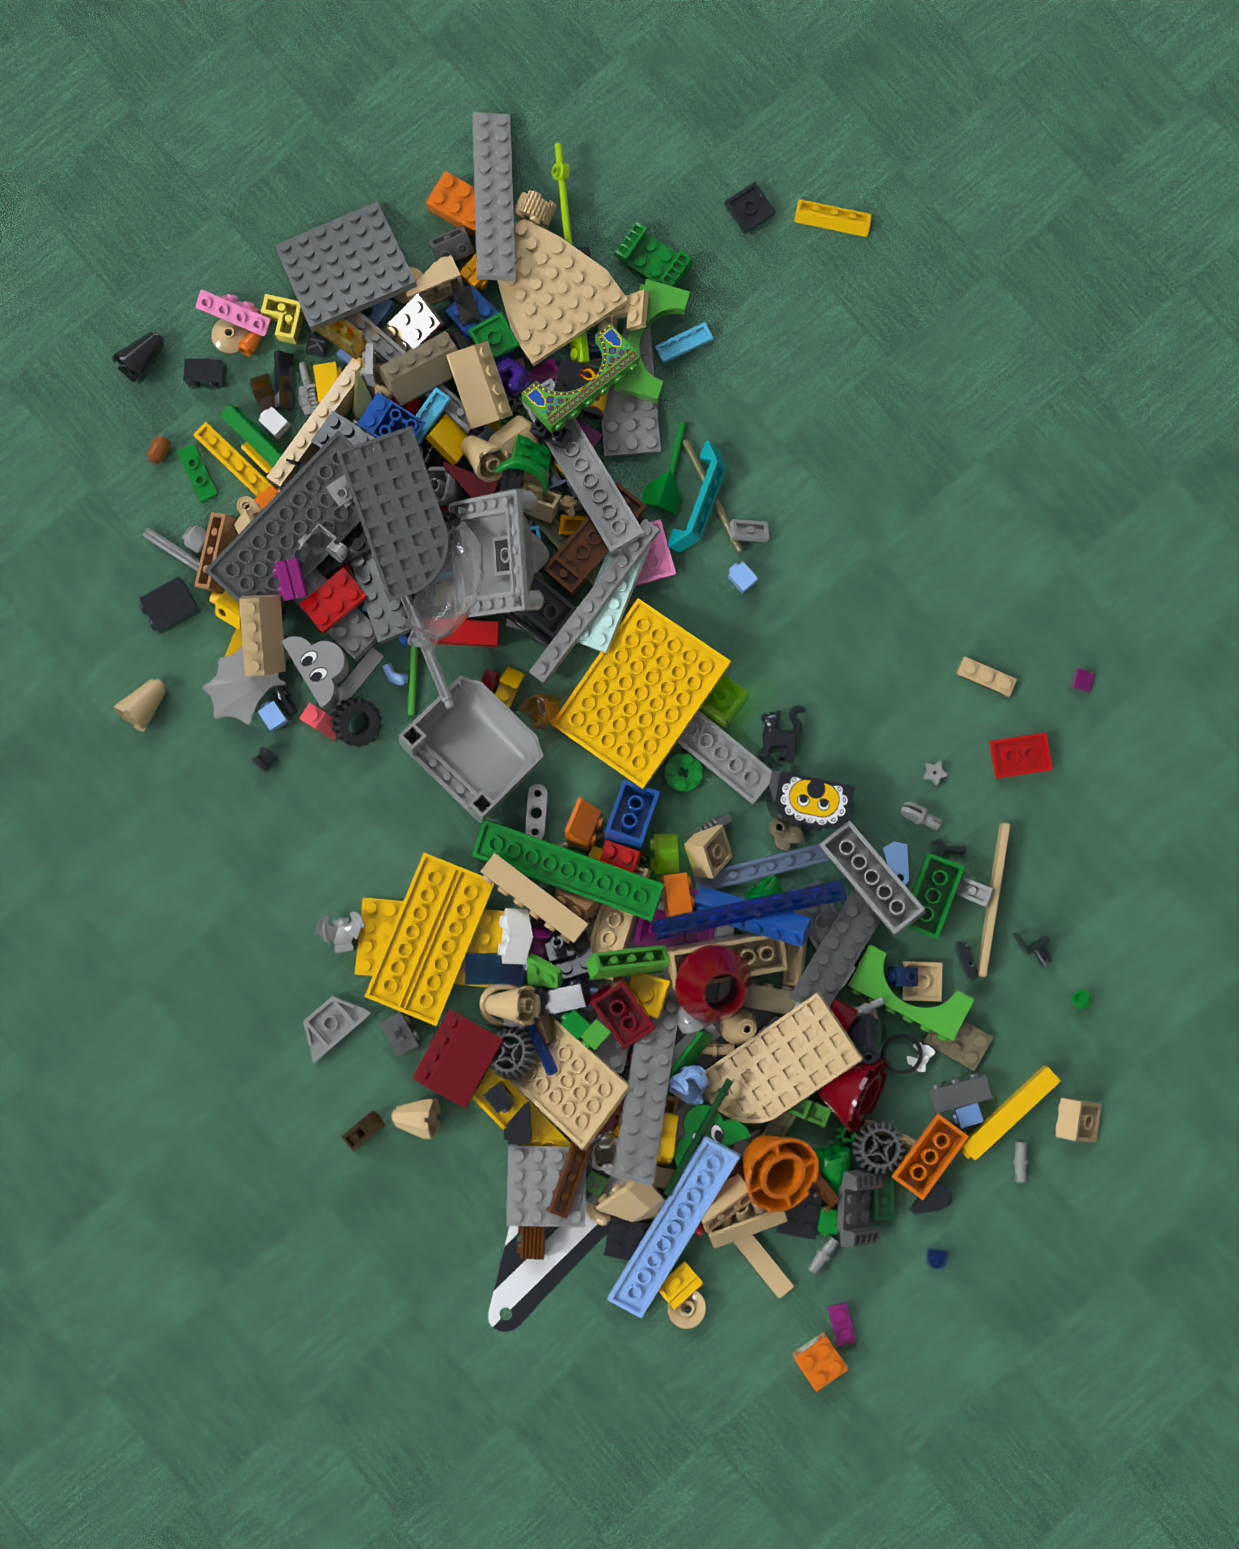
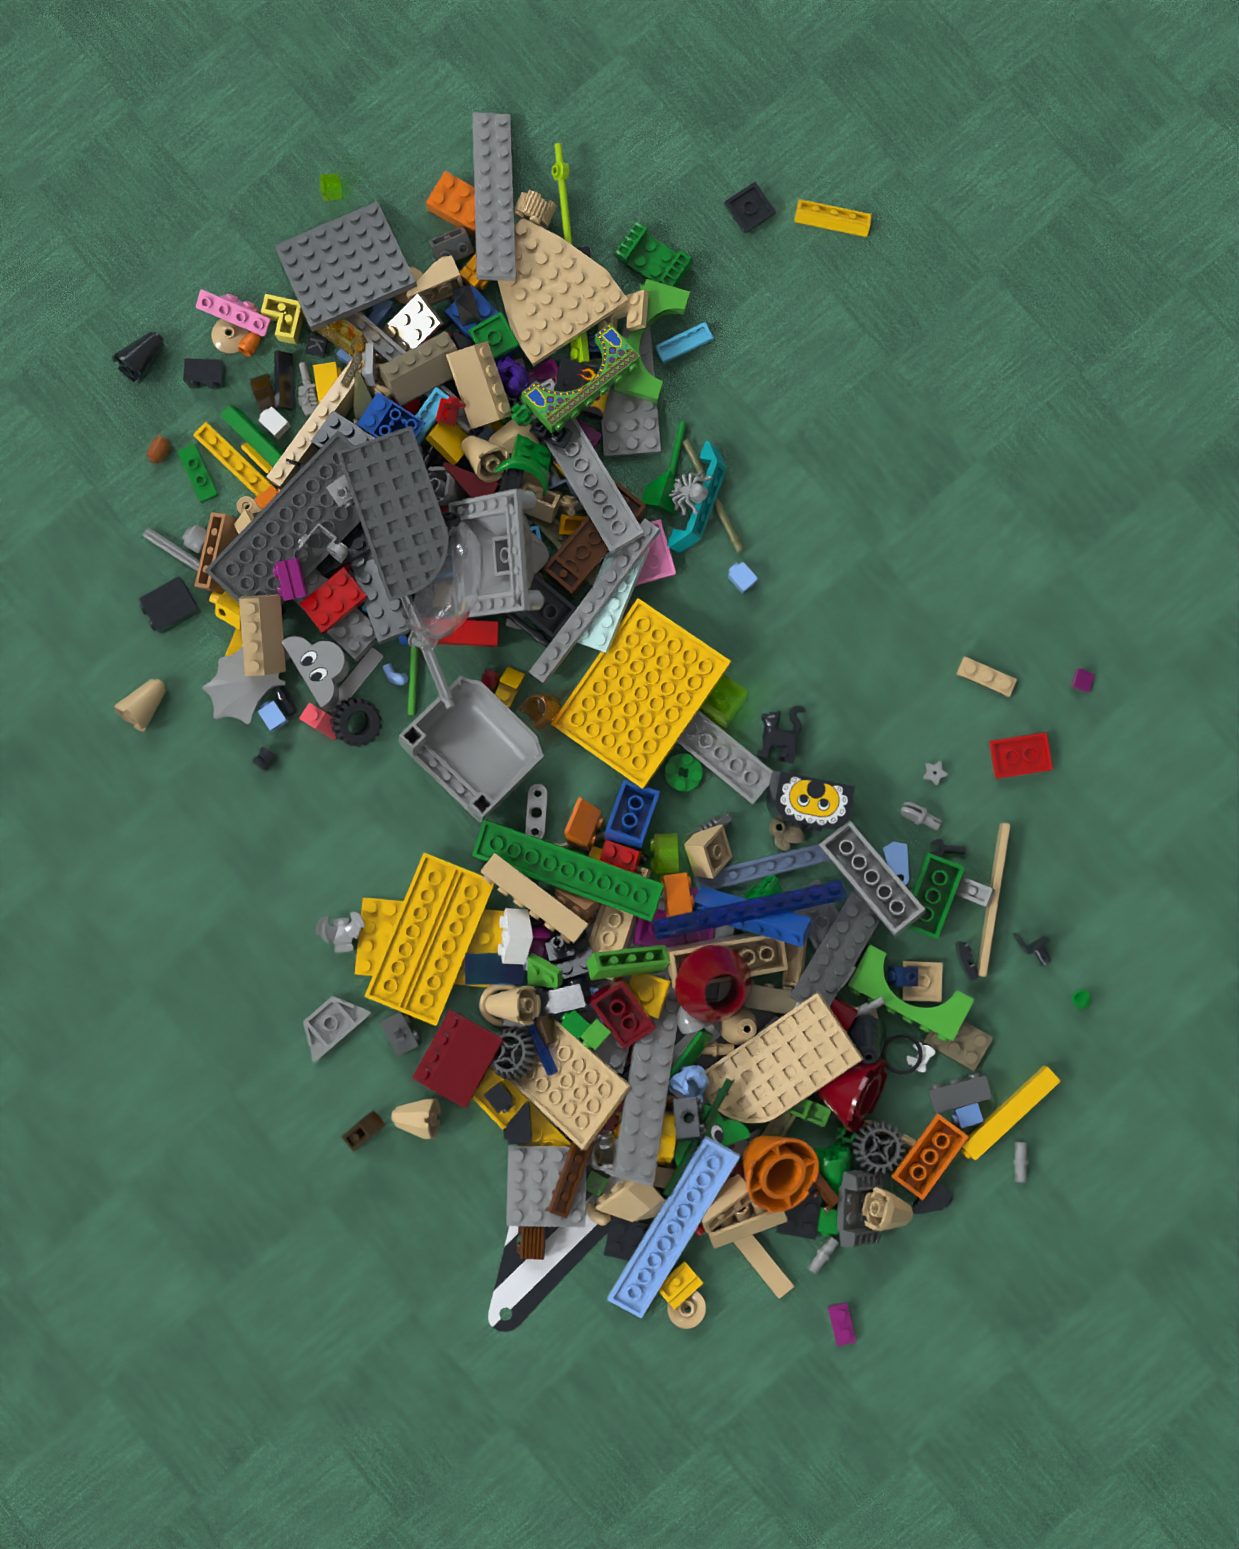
(330, 186): none -> clear neon green panel
(350, 373): none -> tan sticker
(448, 410): none -> red bracket
(521, 414): none -> green gear
(682, 1109): none -> black brick
(693, 491): none -> light grey animal
(749, 530): light grey plate -> none
(820, 1361): orange brick -> none
(885, 1210): none -> tan cone
(936, 1258): clear blue plate -> none
(1078, 1120): tan slope -> none

